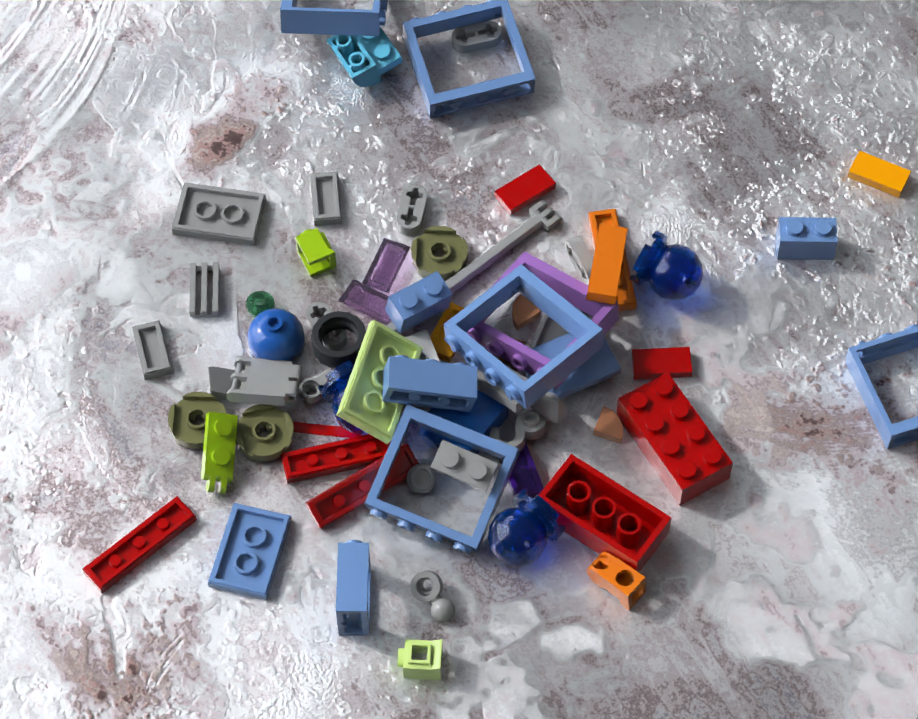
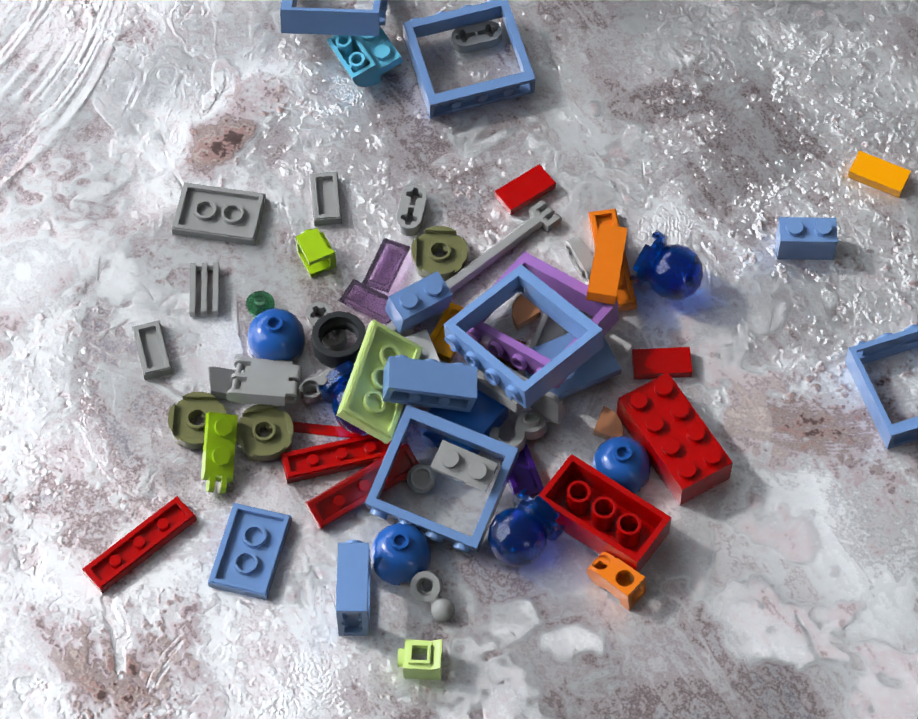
(400, 553): none -> blue cylinder
(624, 462): none -> blue cylinder

